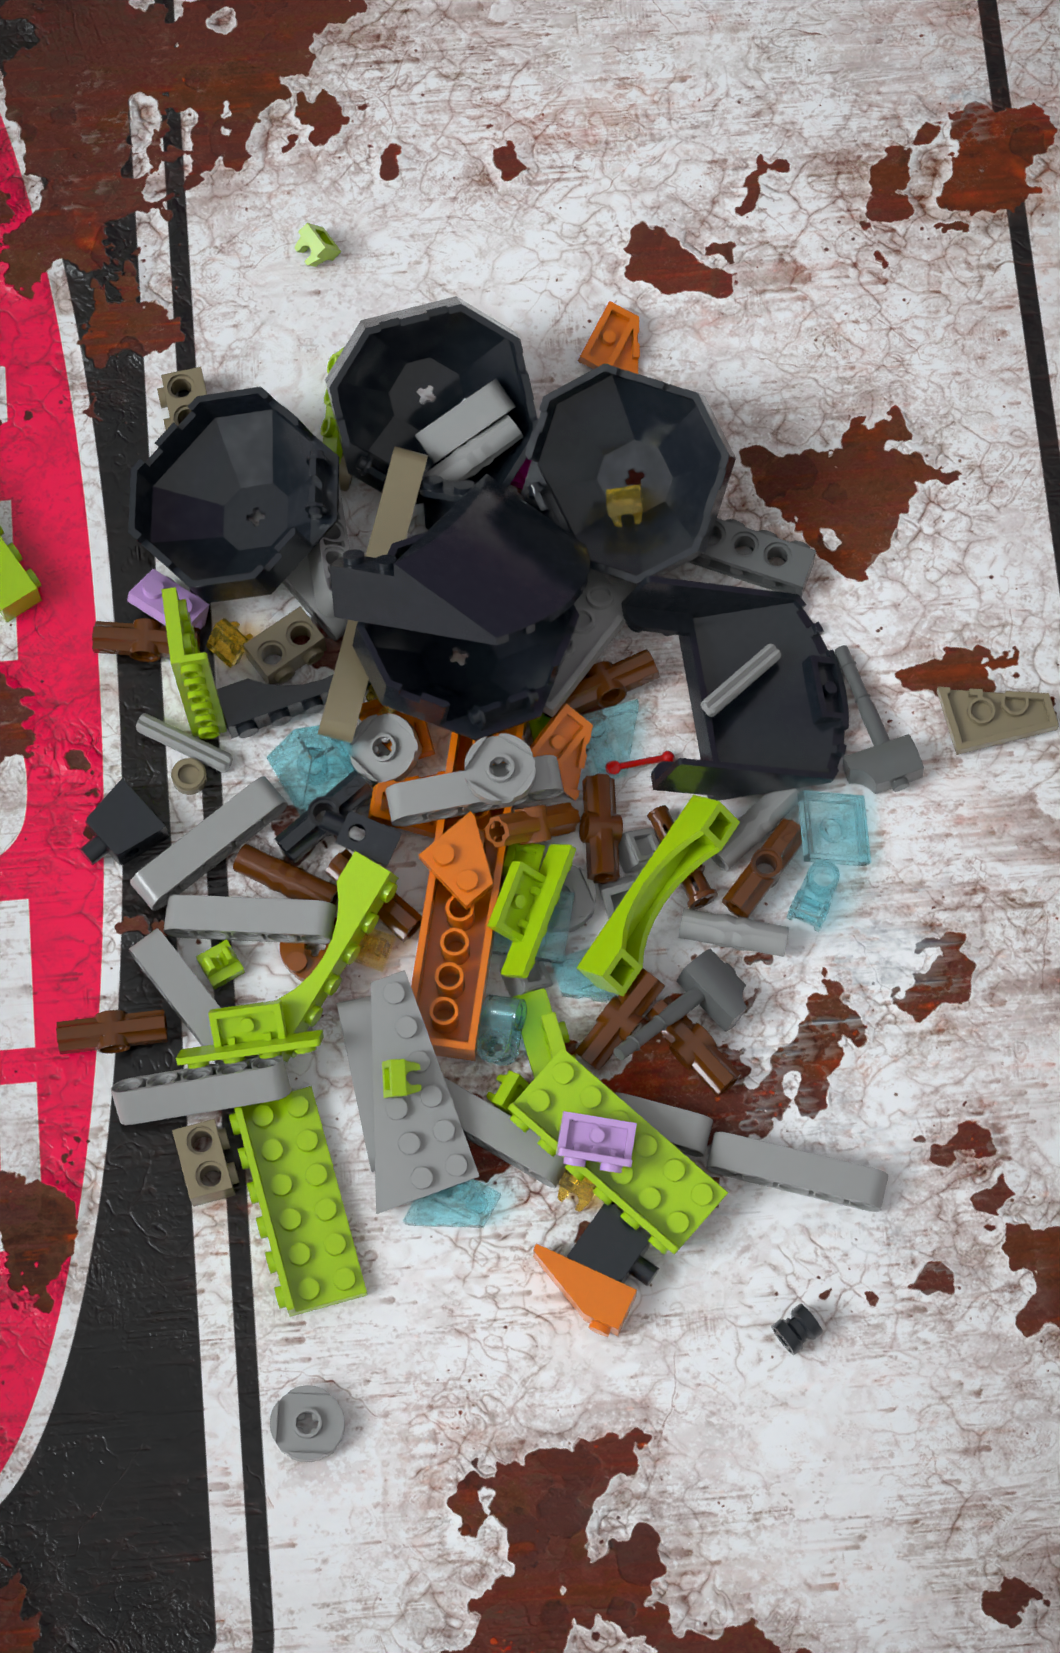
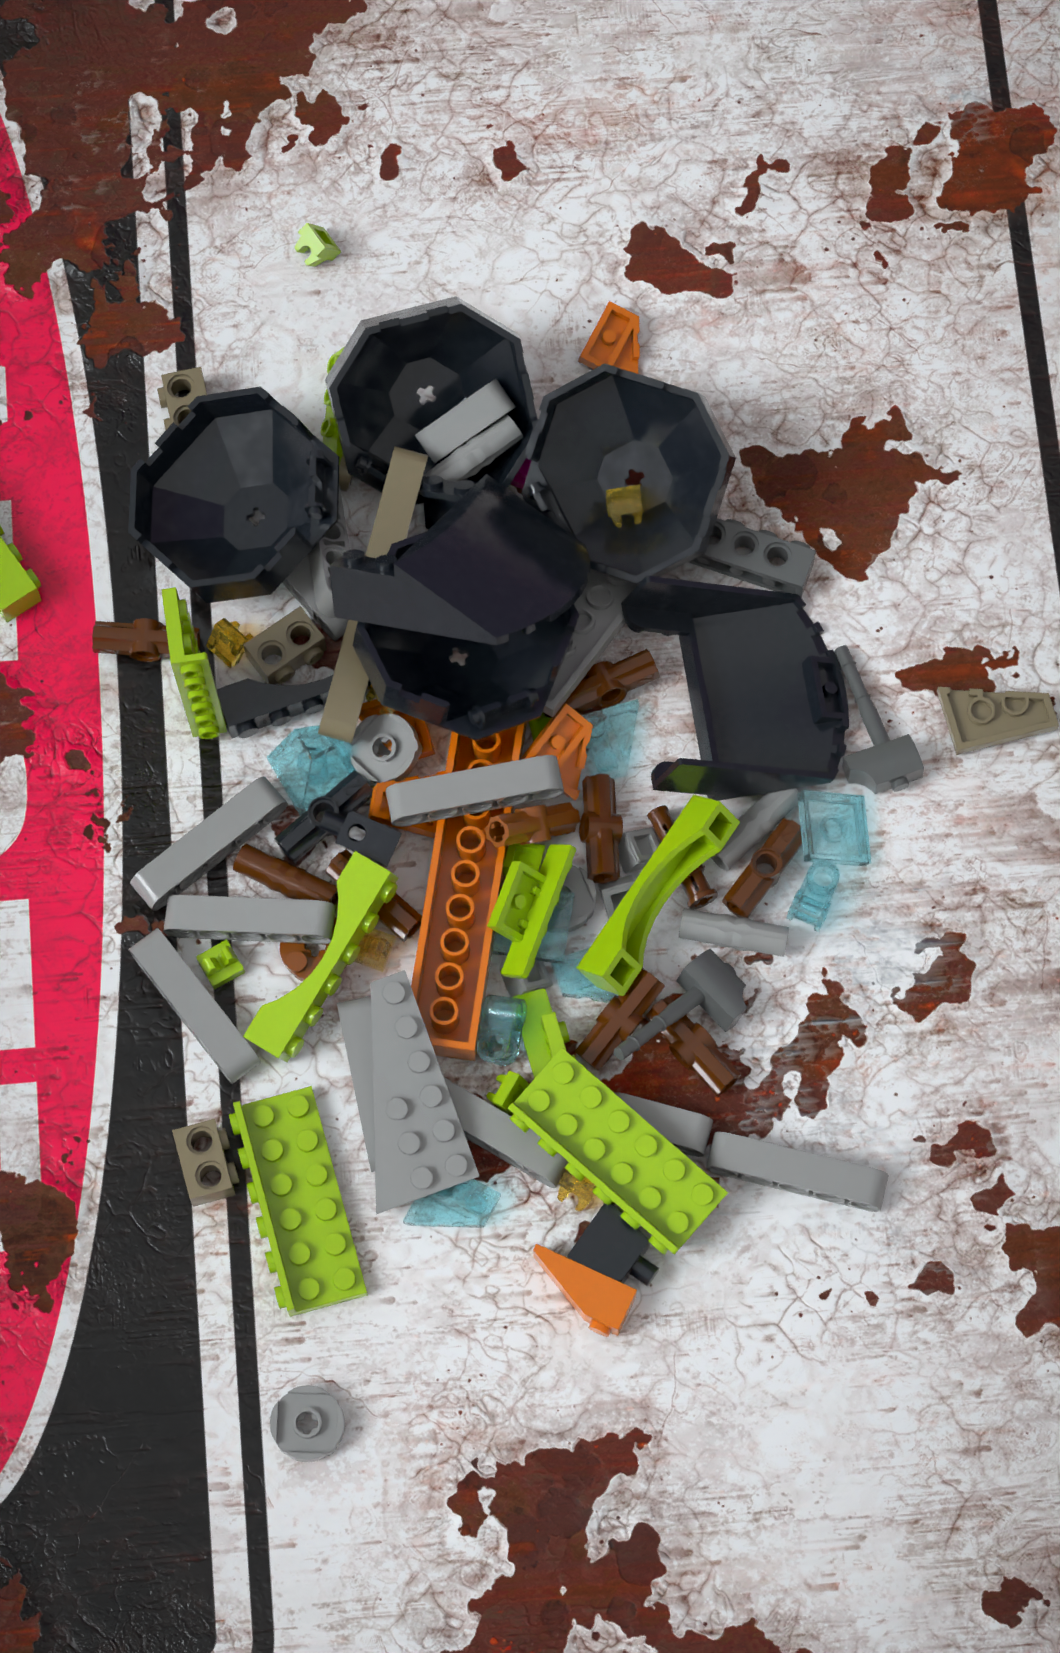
(112, 1031): reddish brown piece -> none
(122, 827): black torso -> none
(148, 598): lavender bracket -> none
(184, 742): light grey axle -> none
(189, 776): dark tan tile -> none
(200, 1089): light grey beam -> none
(248, 1032): lime bracket -> none
(394, 1078): lime tile -> none
(460, 861): orange wing -> none
(495, 750): light grey plate -> none
(596, 1140): lavender bracket -> none
(614, 767): red hinge -> none
(740, 680): light grey axle -> none
(794, 1331): black wheel -> none

